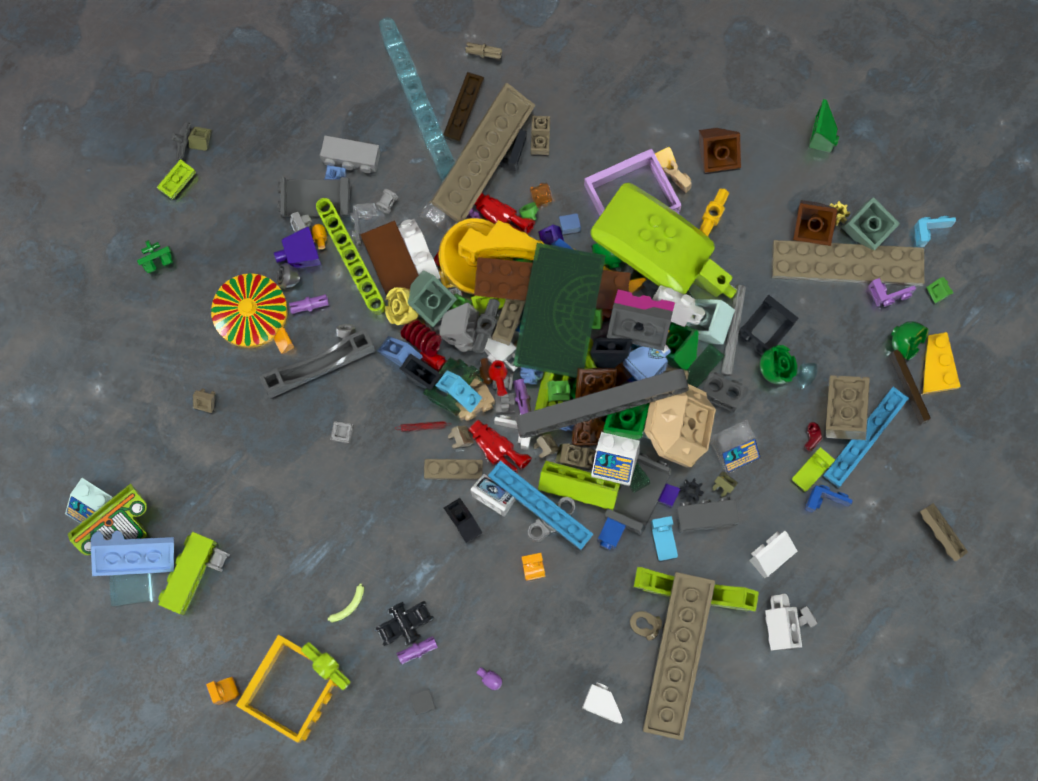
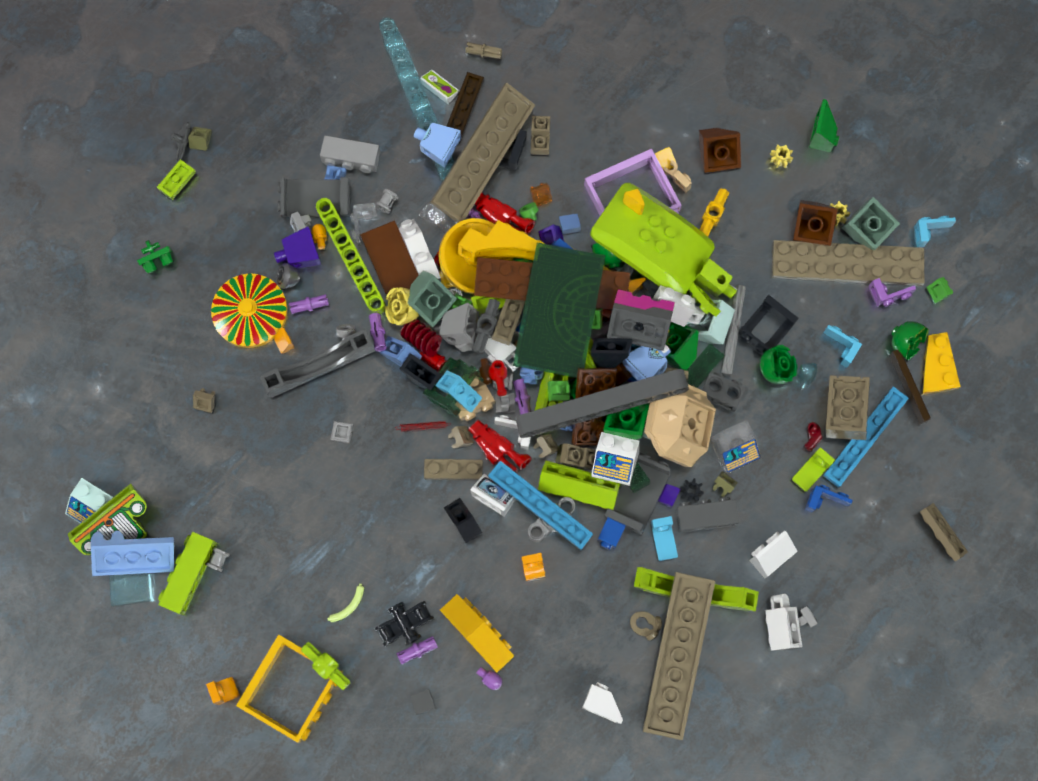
(377, 332): none -> medium lavender pin
(438, 142): none -> light blue torso
(439, 86): none -> slope
(478, 631): none -> yellow brick
(634, 201): none -> yellow slope
(702, 298): none -> lime plate
(778, 160): none -> light yellow gear
(852, 344): none -> medium azure bracket

